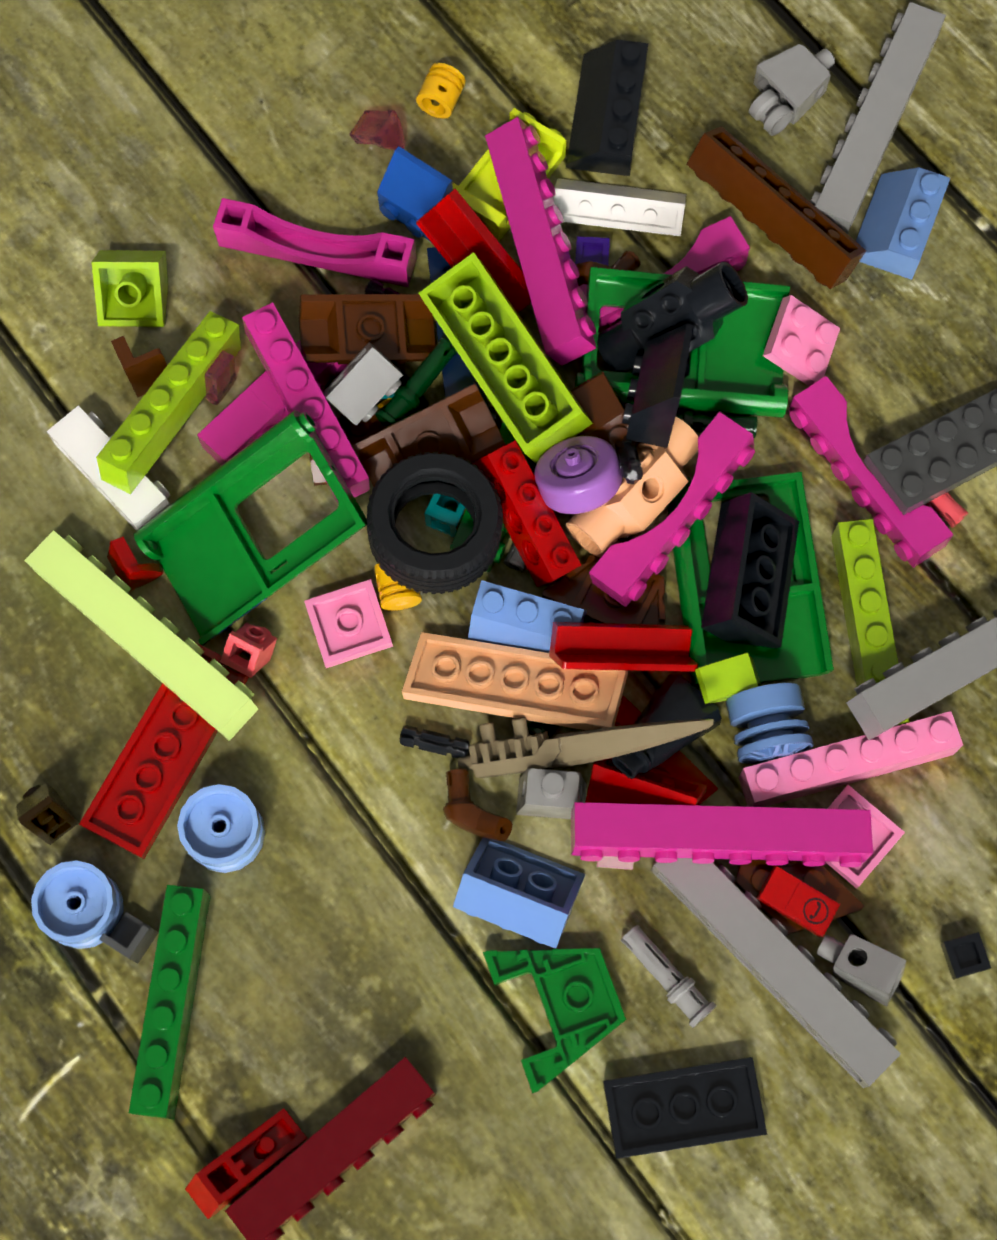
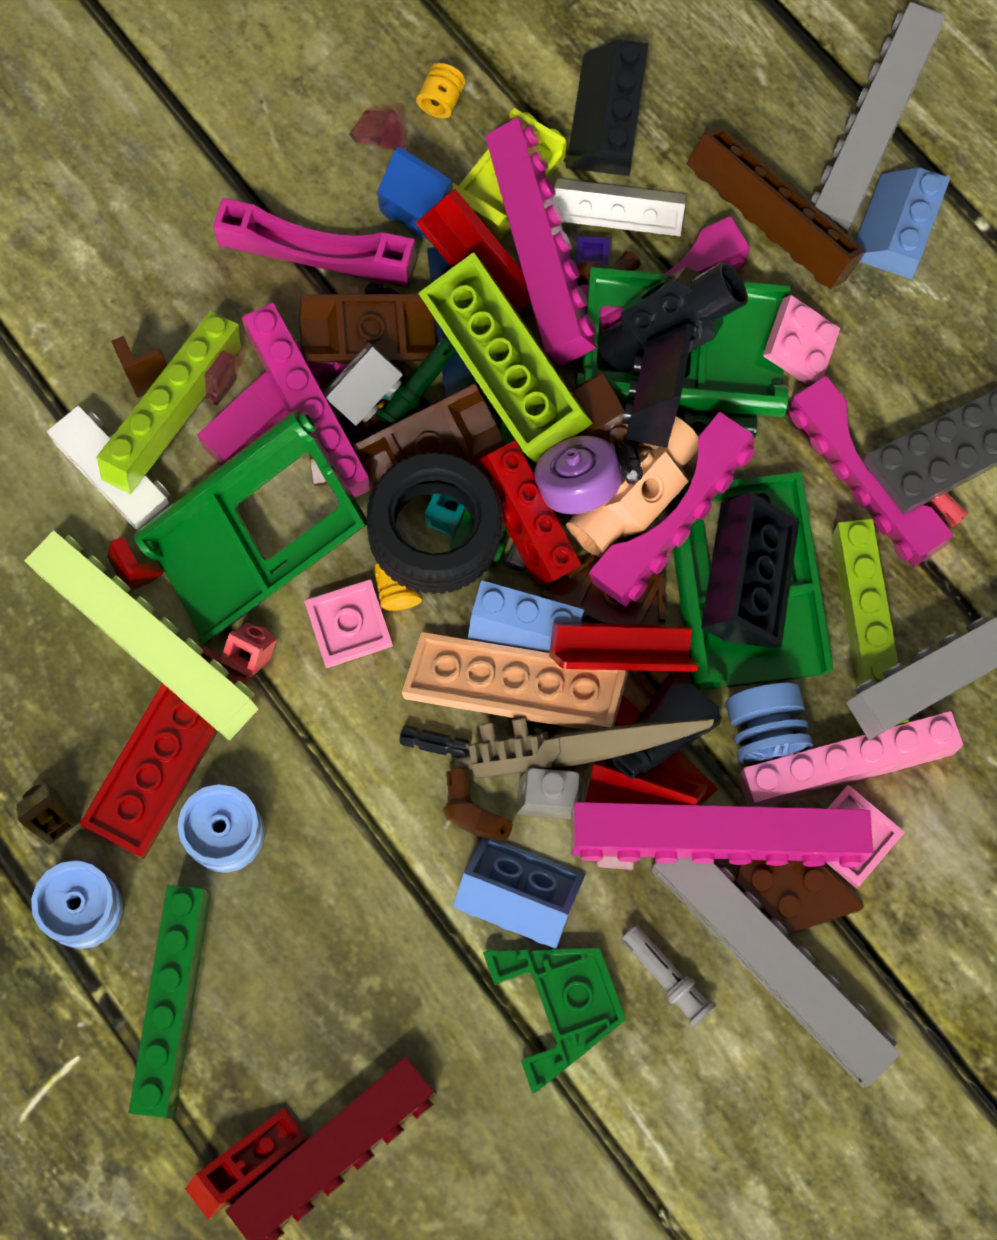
(130, 288): lime slope -> none
(130, 937): dark grey panel -> none
(684, 1108): black plate -> none
(727, 677): lime slope -> none
(771, 112): light grey wheel -> none
(796, 77): light grey torso -> none
(798, 901): red tile -> none
(877, 975): light grey torso -> none
(965, 955): black plate -> none

